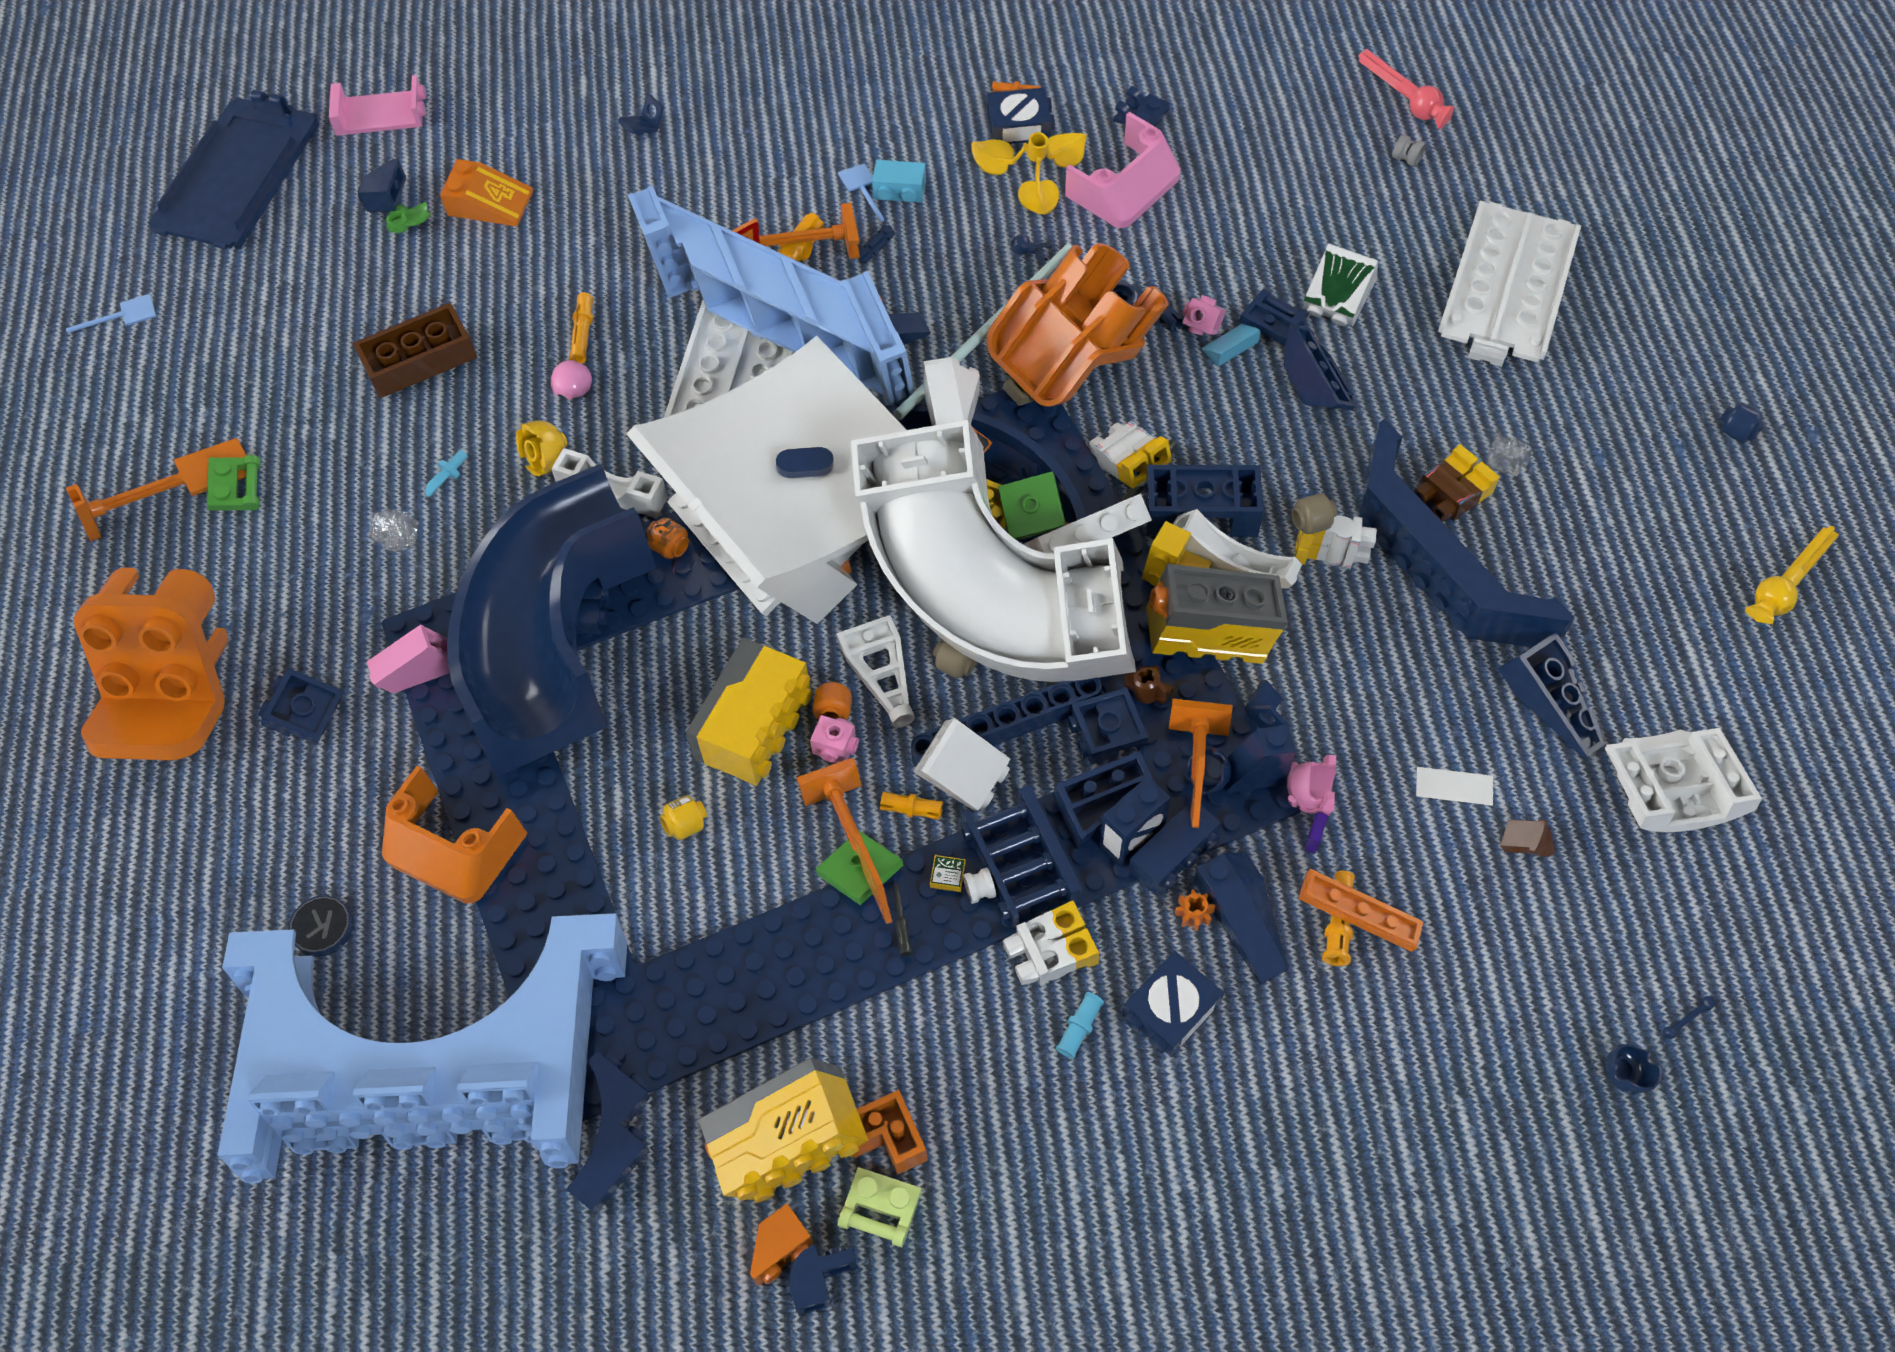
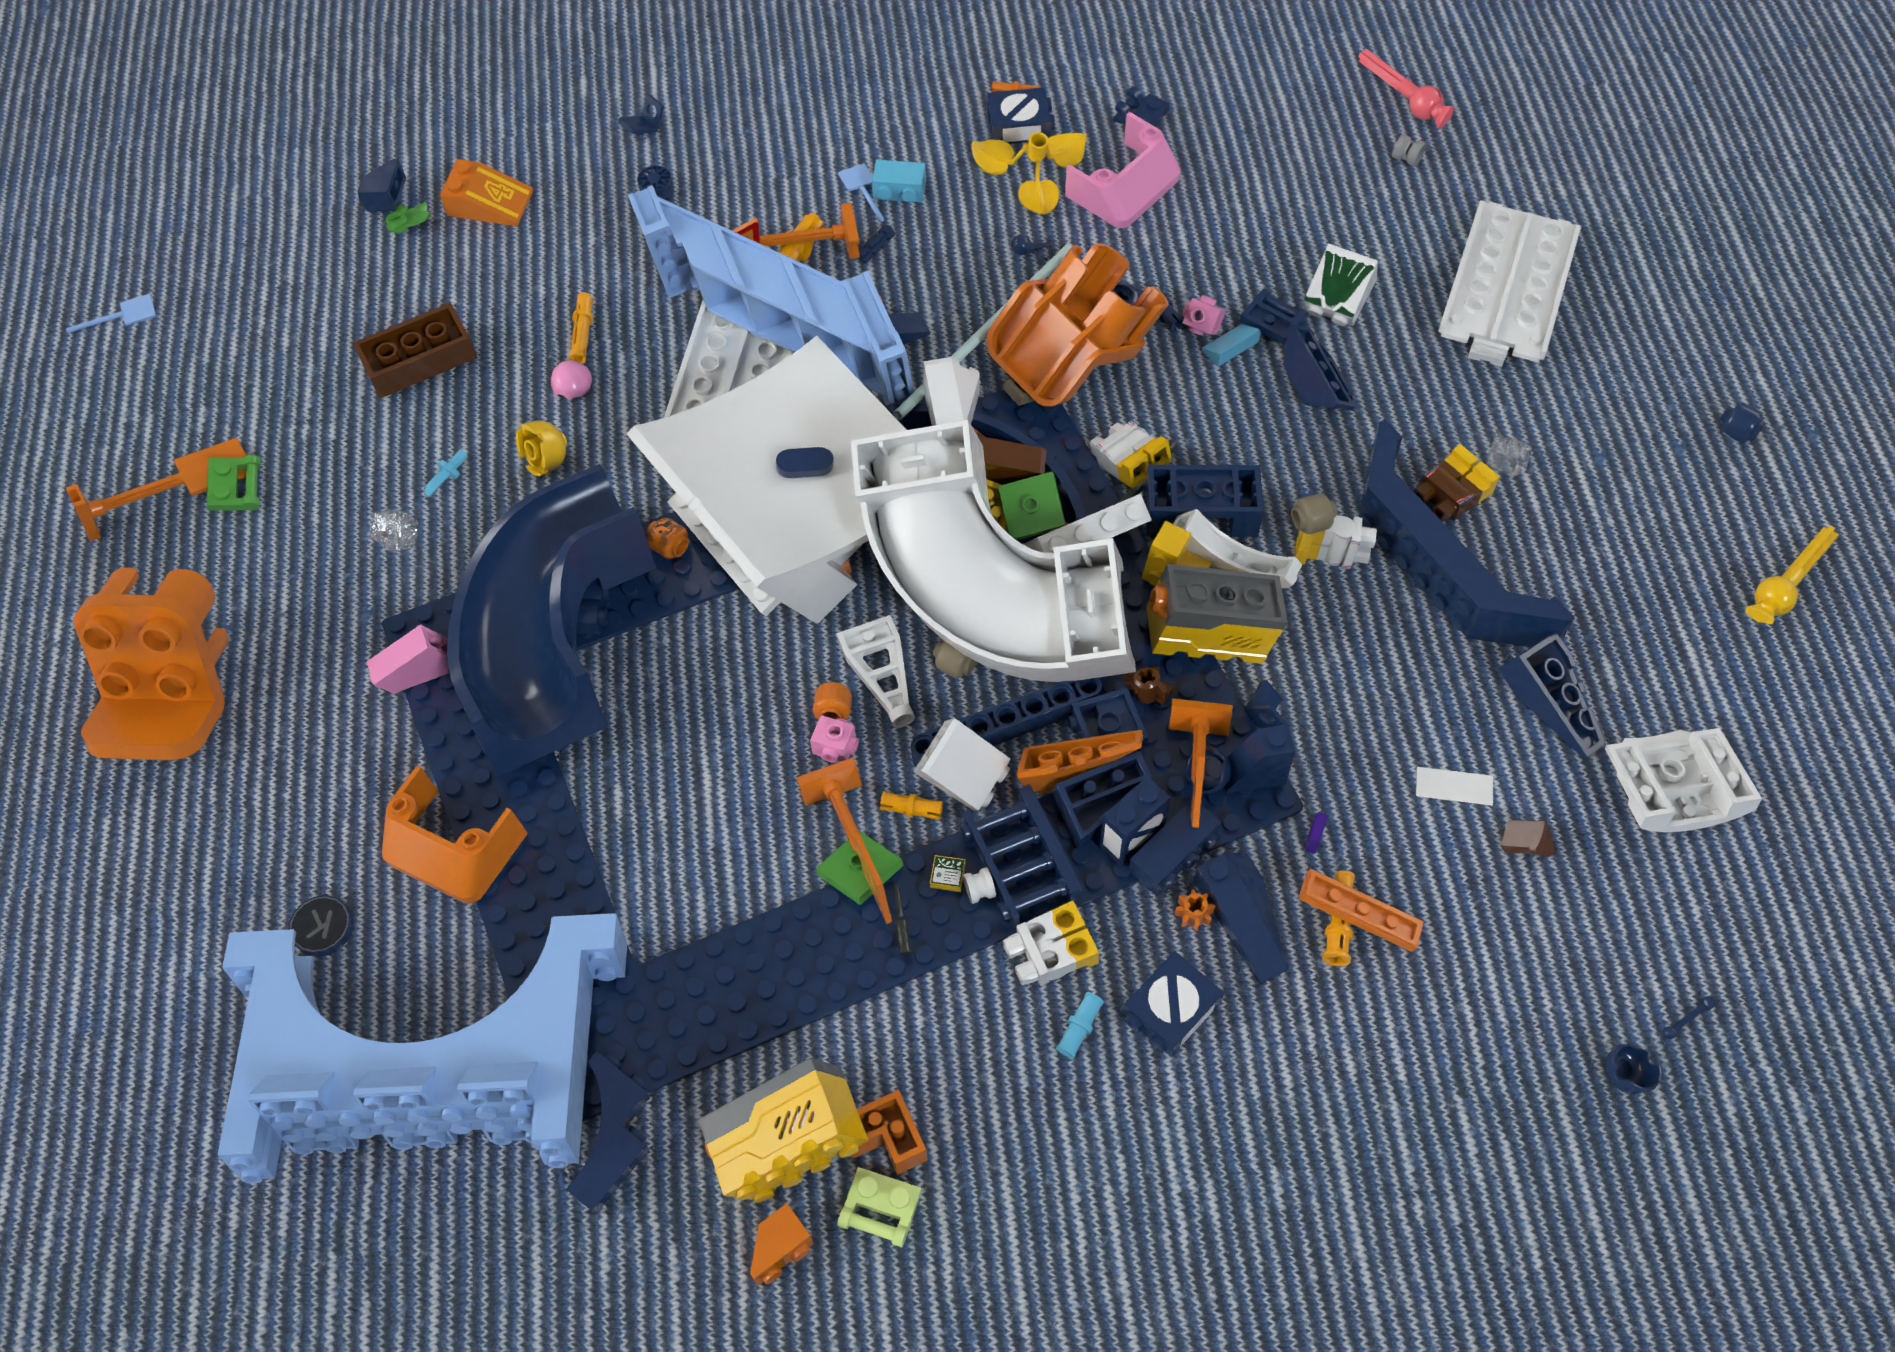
(234, 171): dark blue piece -> none
(300, 706): dark blue plate -> none
(376, 111): bright pink panel -> none
(641, 491): white arch -> none
(660, 180): none -> dark blue wheel
(683, 817): yellow head -> none
(750, 711): yellow piece -> none
(809, 1276): dark blue brick -> none
(1011, 461): none -> reddish brown slope
(1055, 762): none -> orange wedge
(1311, 785): bright pink helmet -> none

